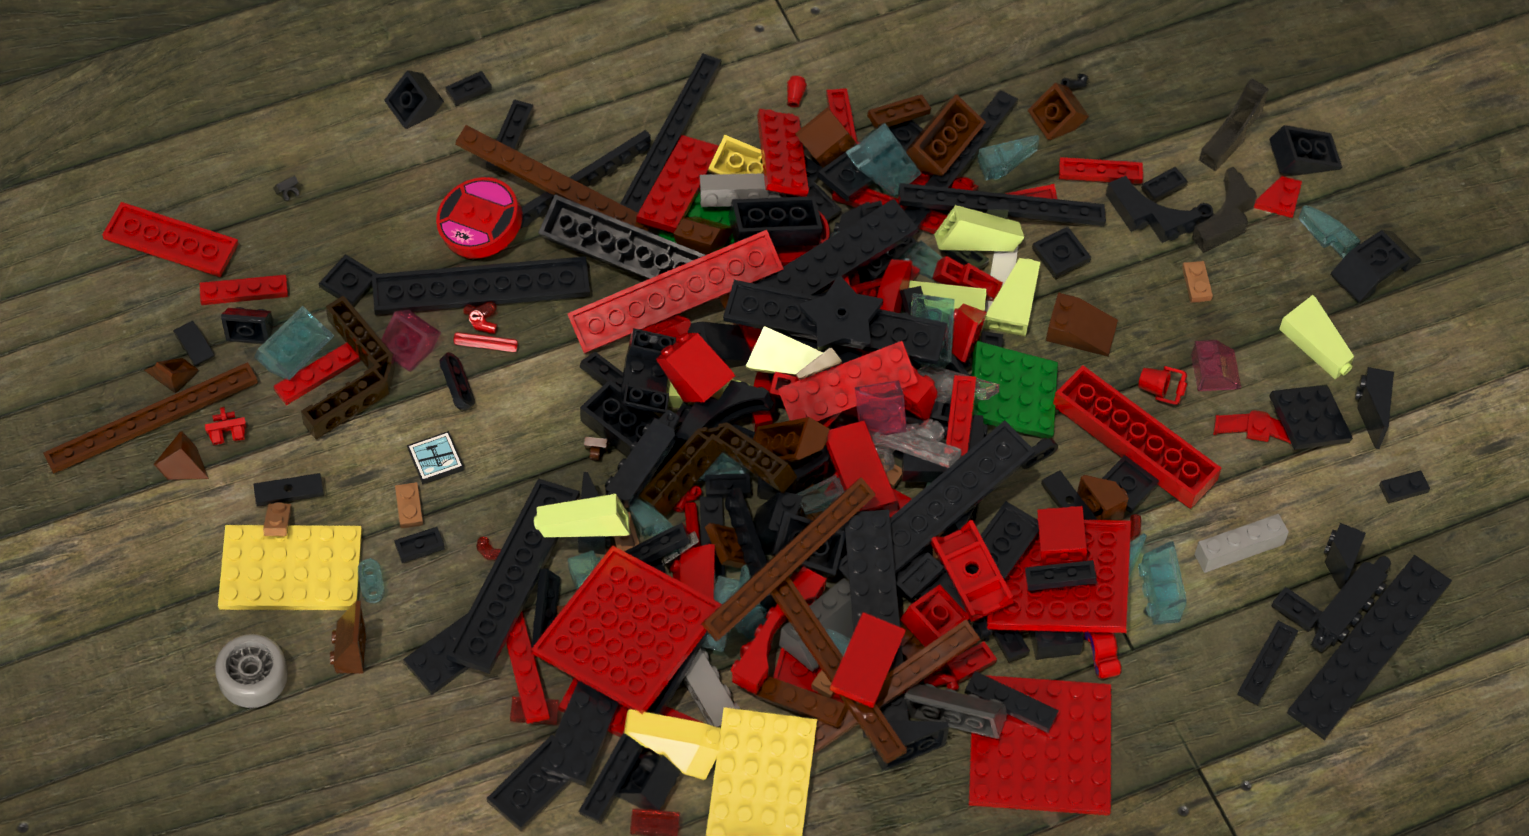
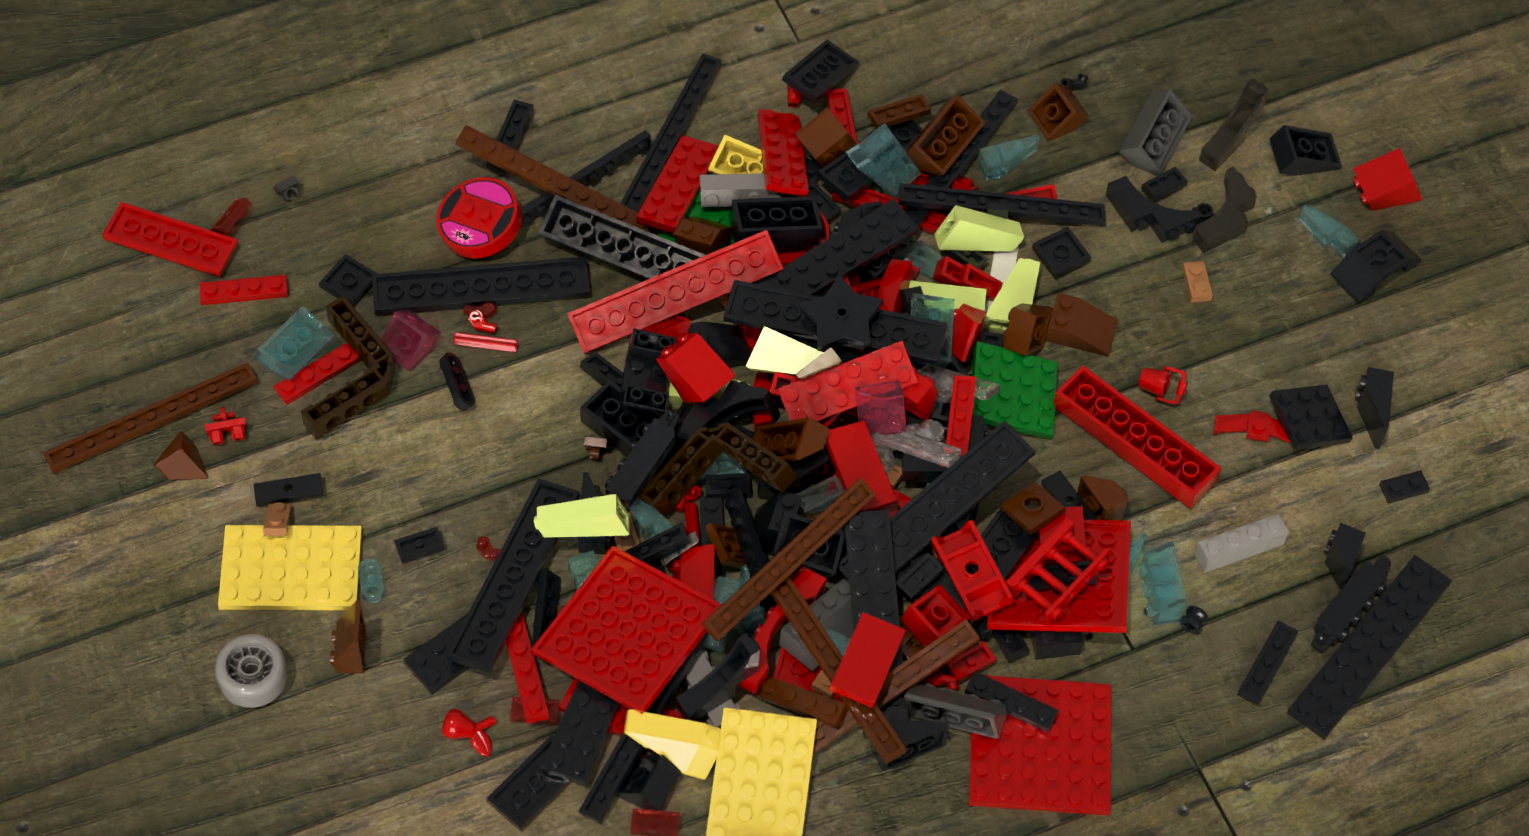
(173, 373): reddish brown slope -> none
(193, 343): black slope -> none
(236, 211): none -> clear red plate
(247, 325): black slope -> none
(408, 505): medium nougat plate -> none
(413, 99): black slope -> none
(435, 457): tile -> none
(459, 725): none -> red piece
(468, 88): black plate -> none
(721, 681): none -> black arch
(820, 71): none -> black plate
(1027, 328): none -> reddish brown slope
(1033, 519): none -> reddish brown piece
(1043, 450): black plate -> none
(1050, 550): none -> red fence
(1100, 170): red plate -> none
(1104, 654): red animal -> none
(1133, 480): black plate -> none
(1135, 526): clear red arm -> none
(1156, 132): none -> dark grey slope
(1194, 619): none -> black wheel
(1215, 366): clear pink slope -> none
(1280, 197): red wing -> none
(1296, 609): black plate -> none
(1317, 337): yellowish green slope -> none
(1386, 181): none -> red slope

